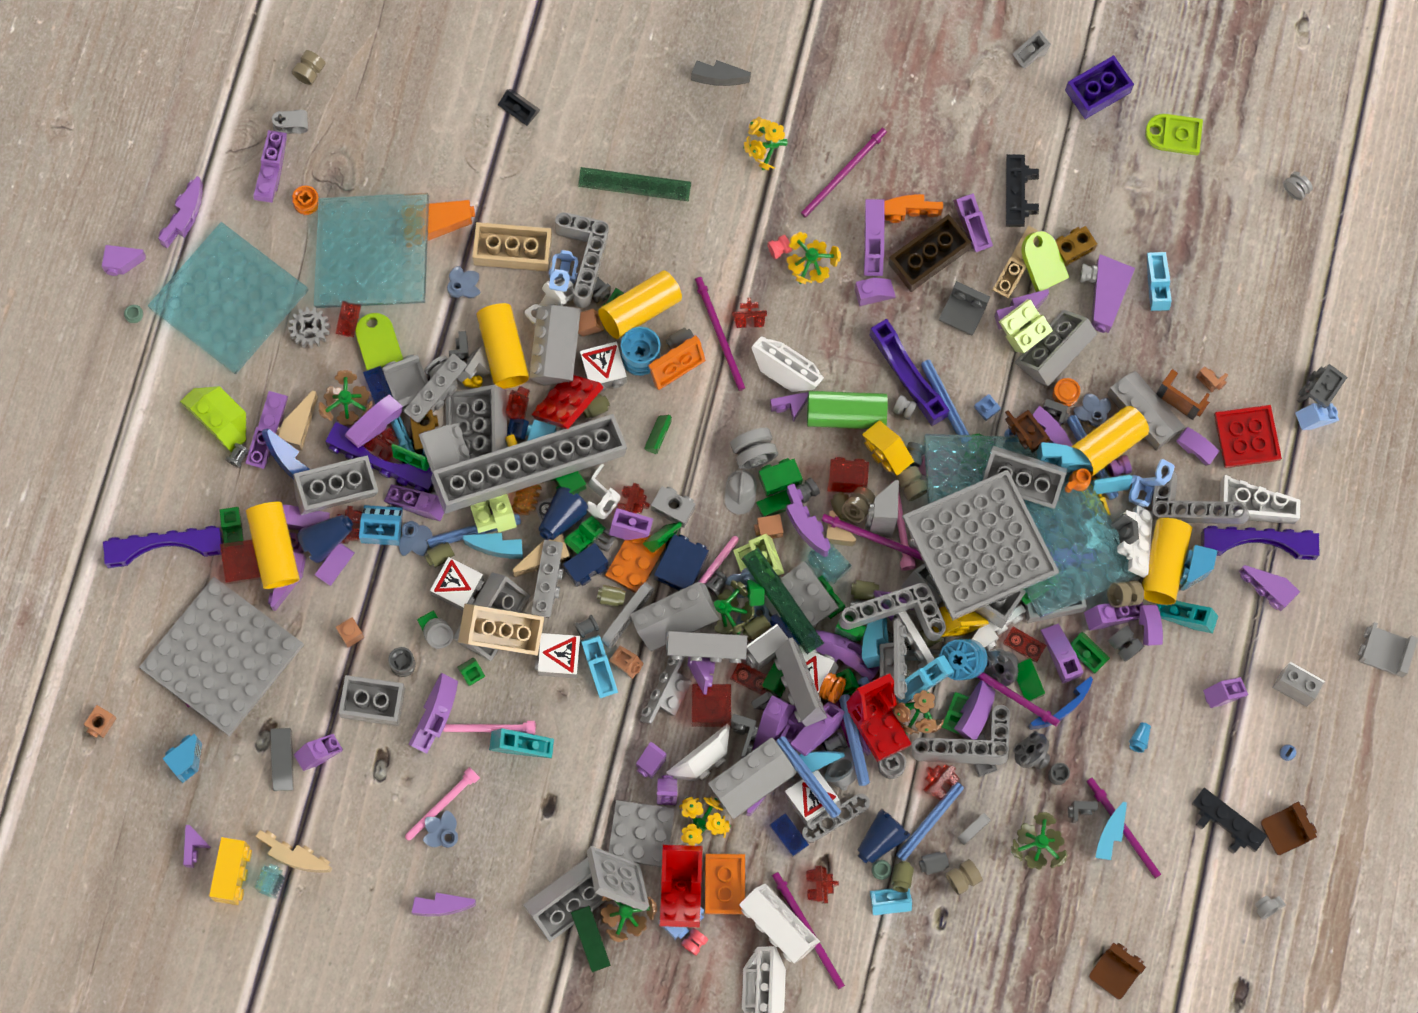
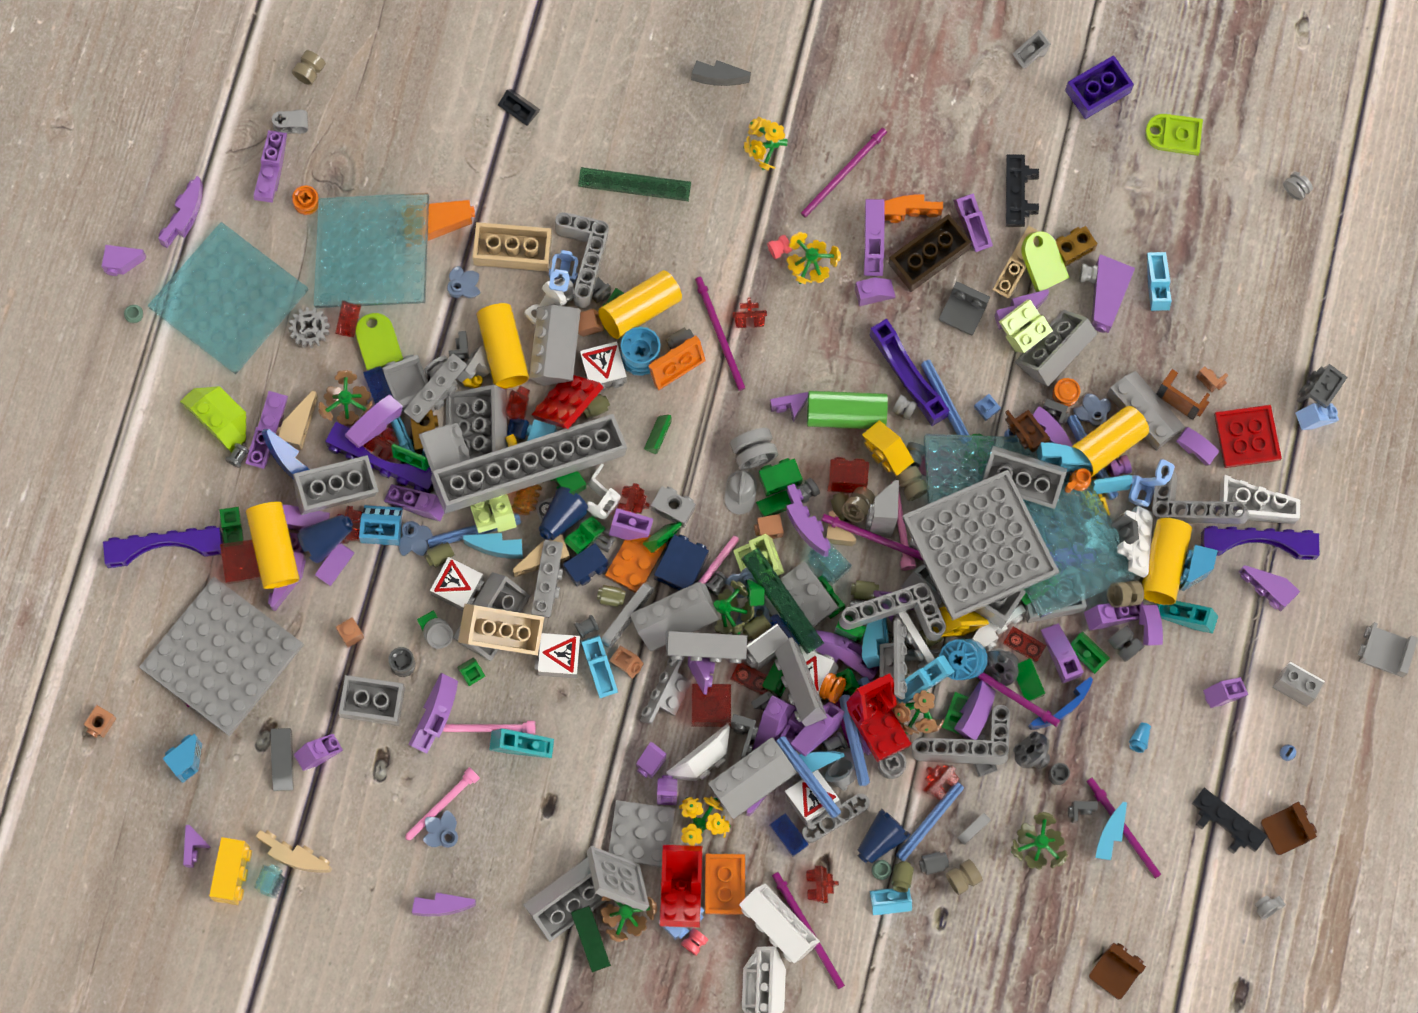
(786, 365): white wedge -> none

